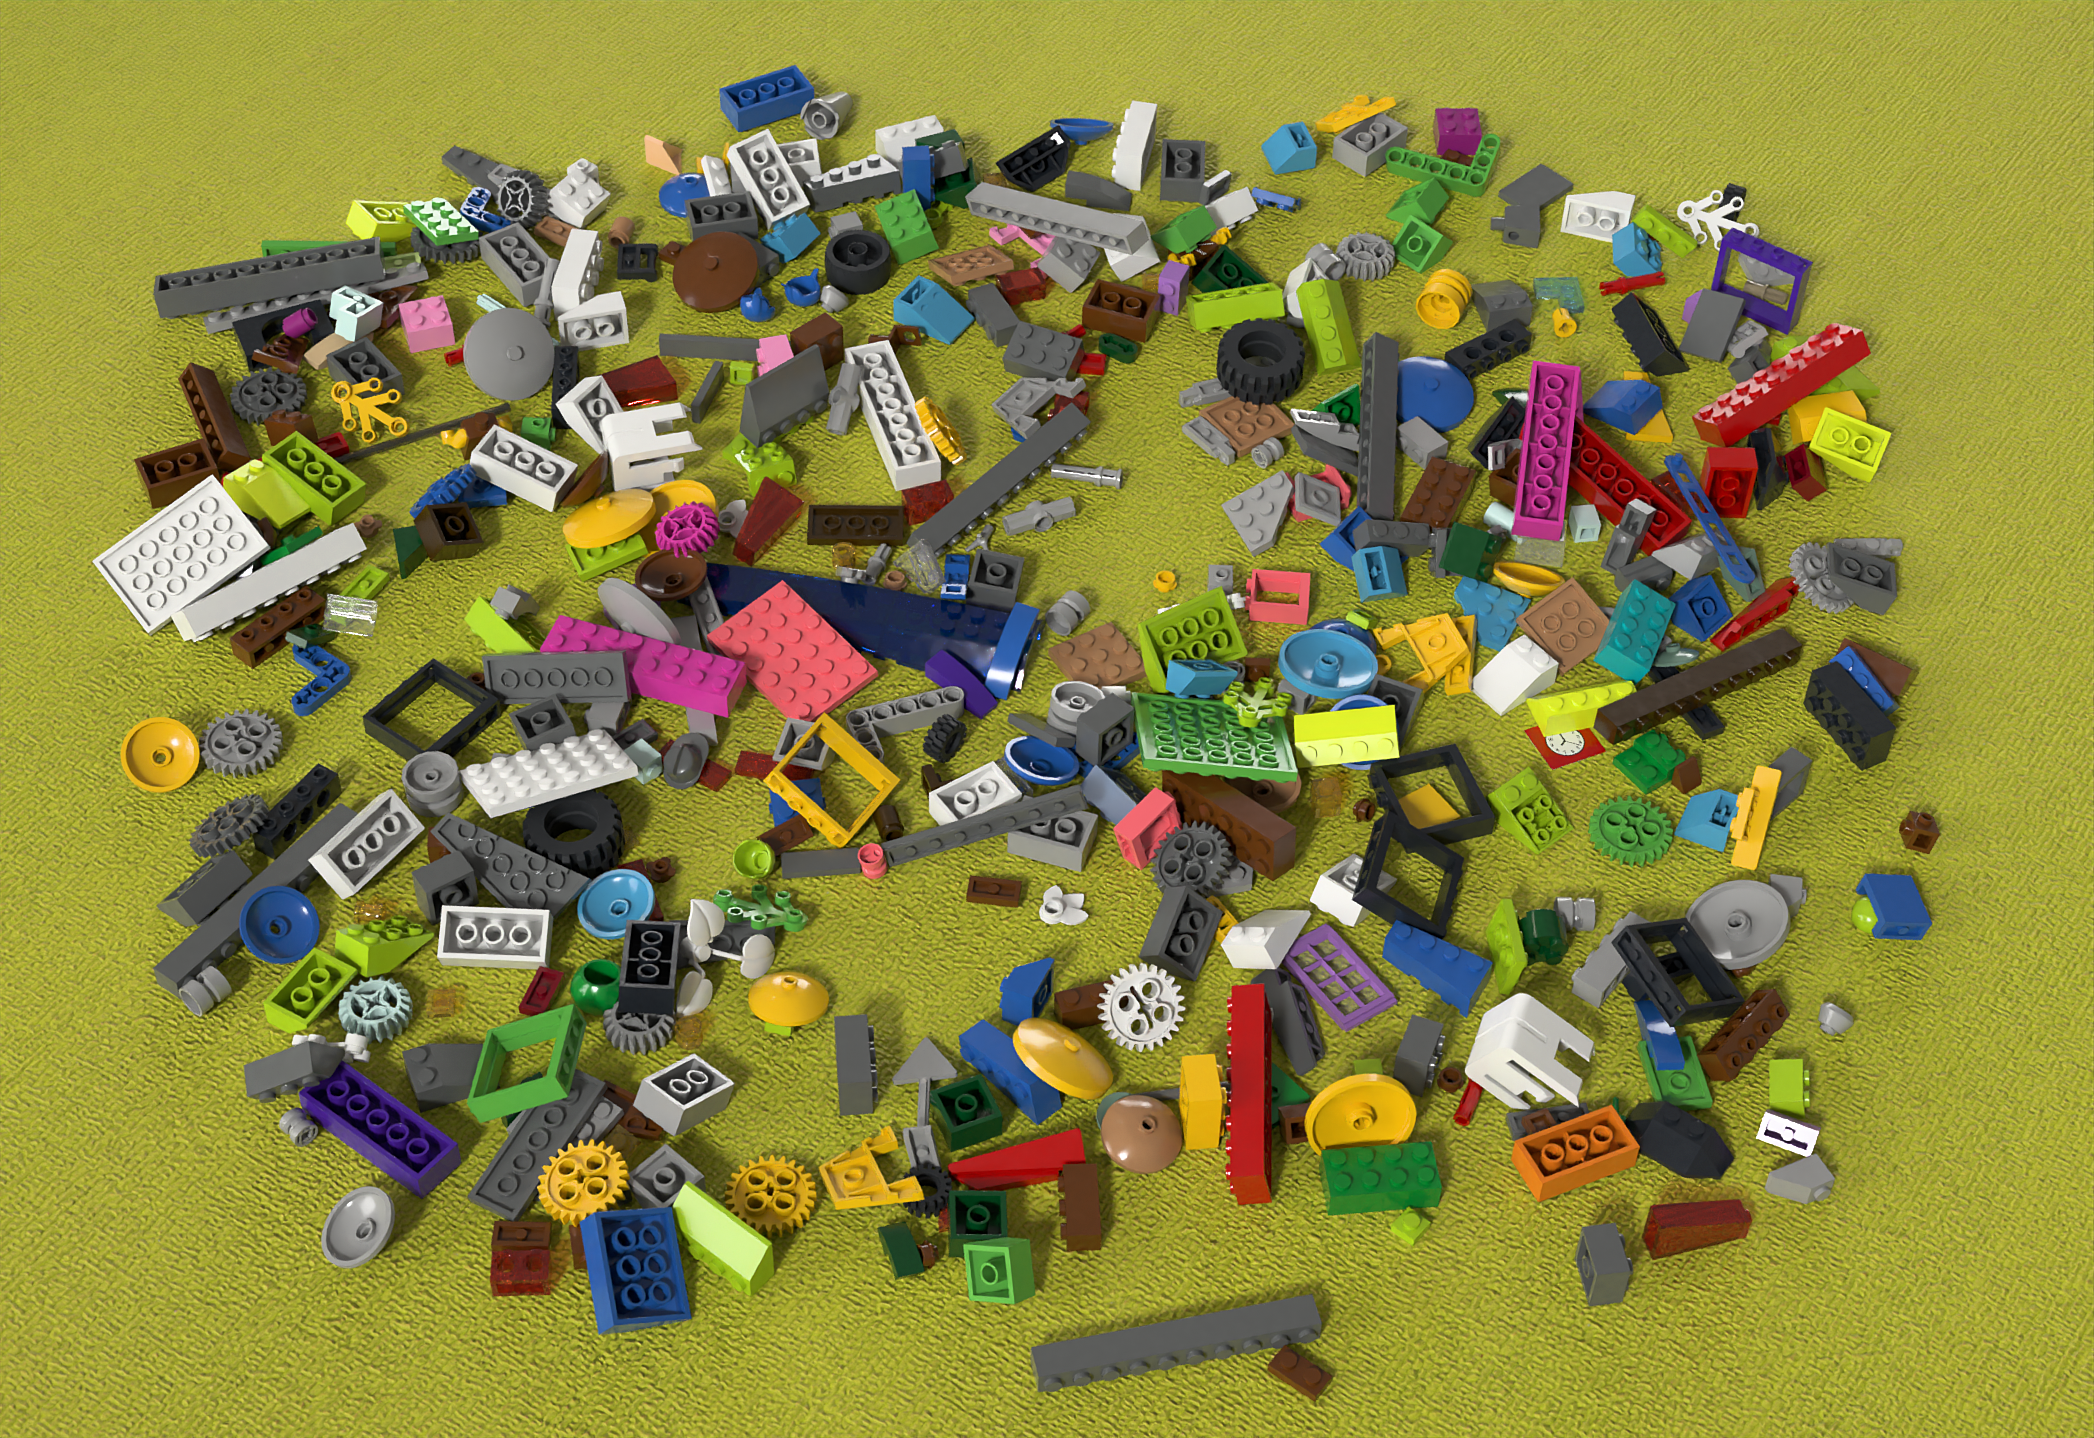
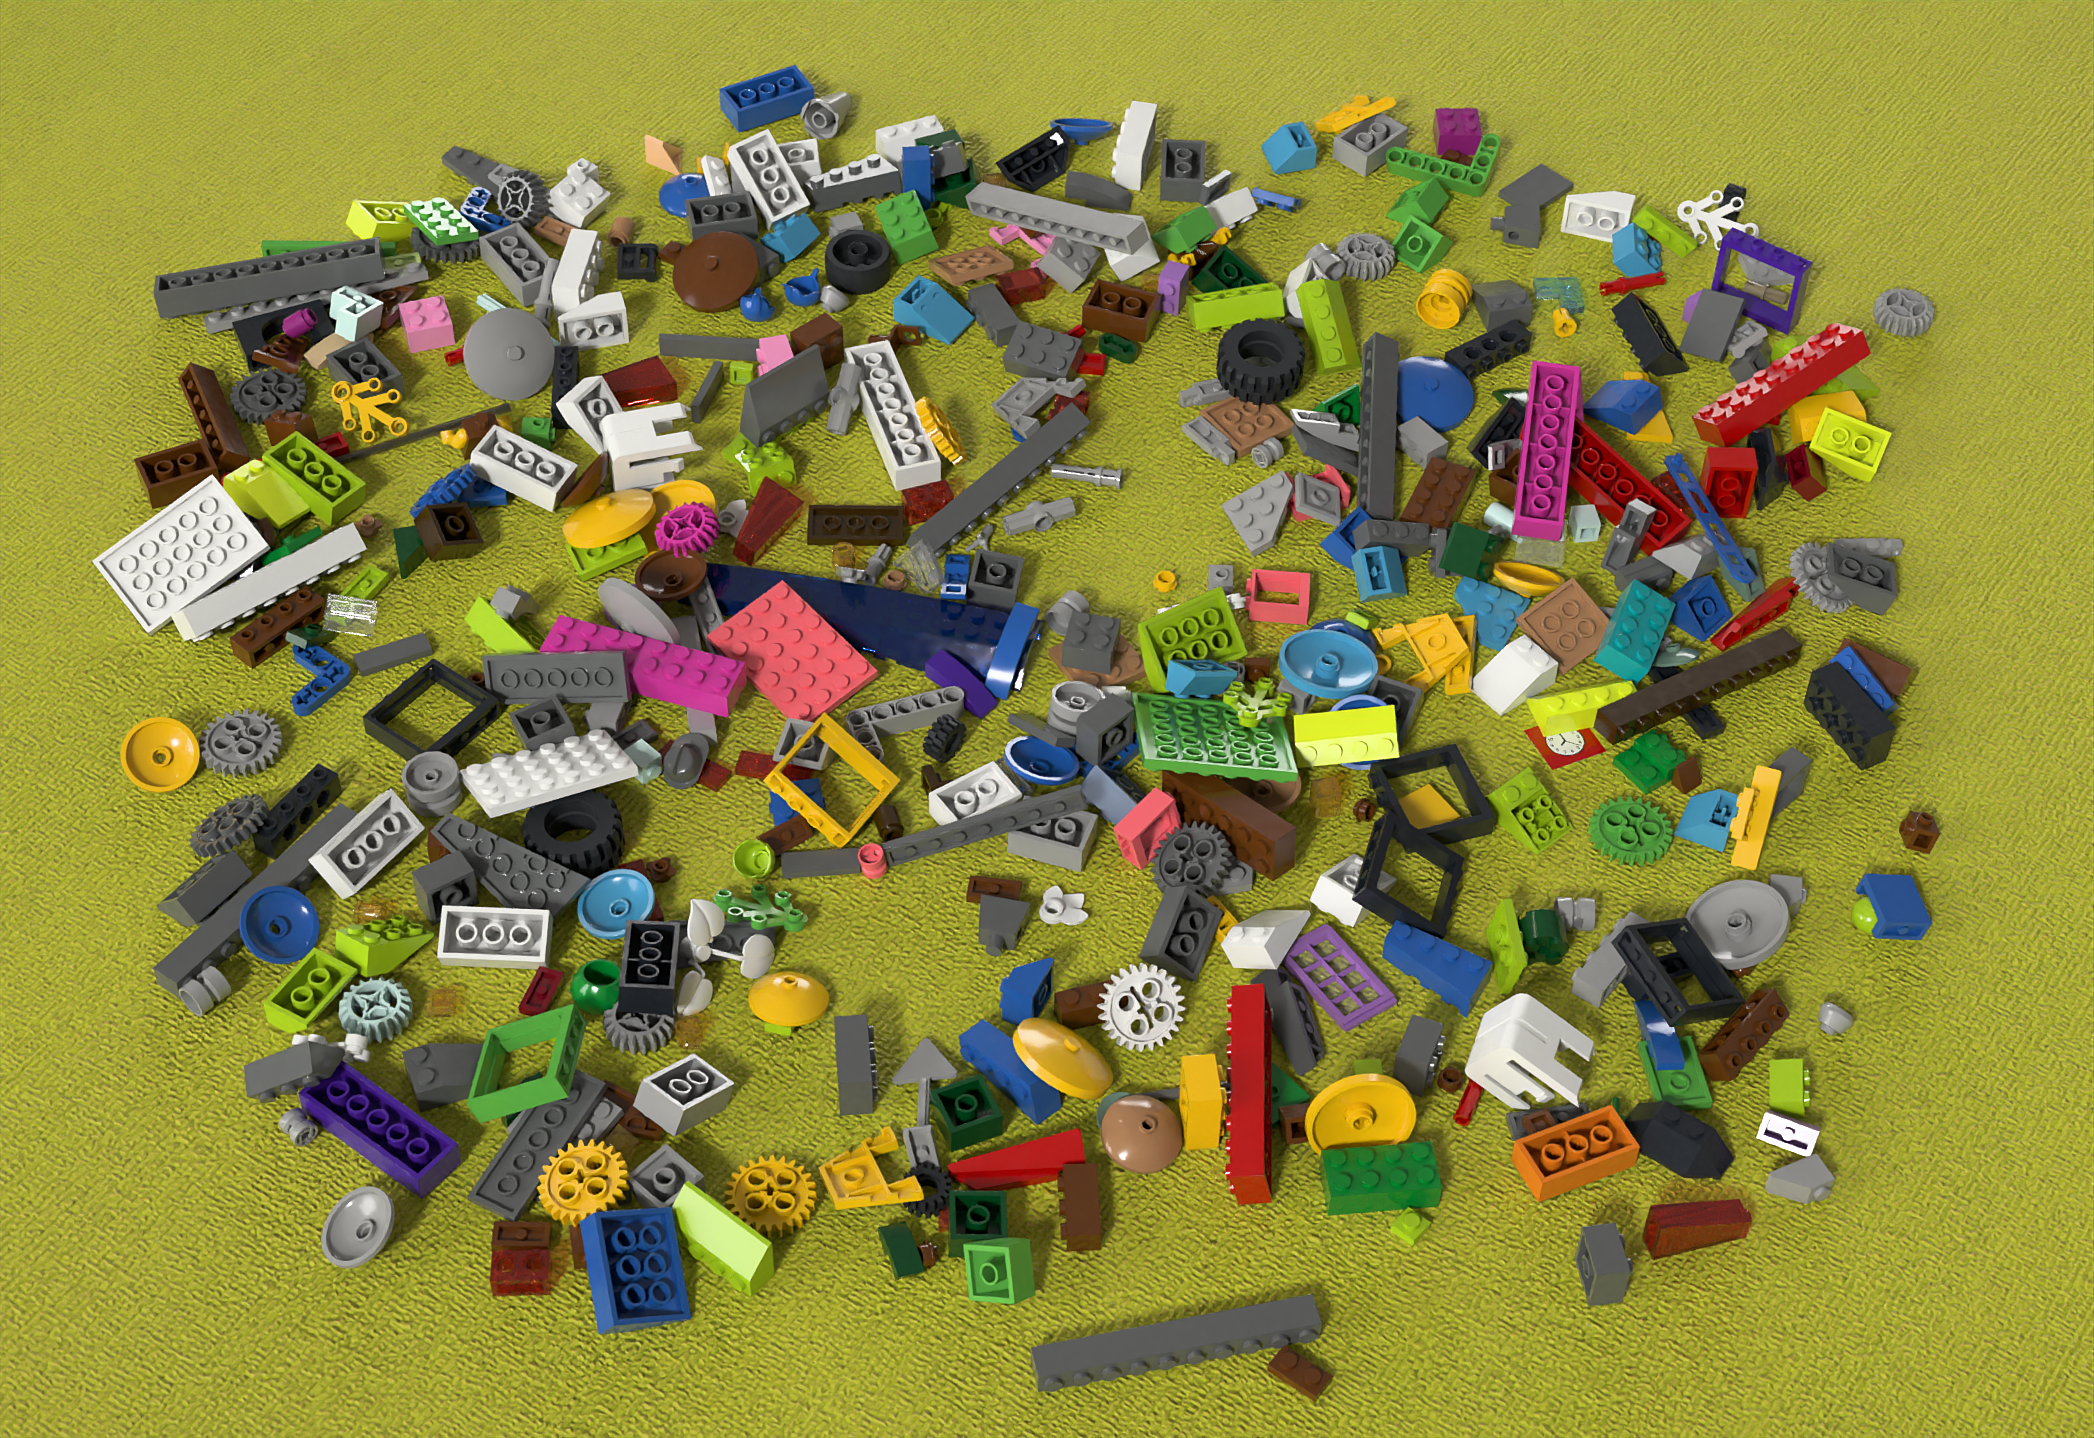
(392, 654): none -> dark grey tile
(1002, 923): none -> dark grey torso
(1091, 642): none -> dark grey brick
(1903, 312): none -> light grey gear

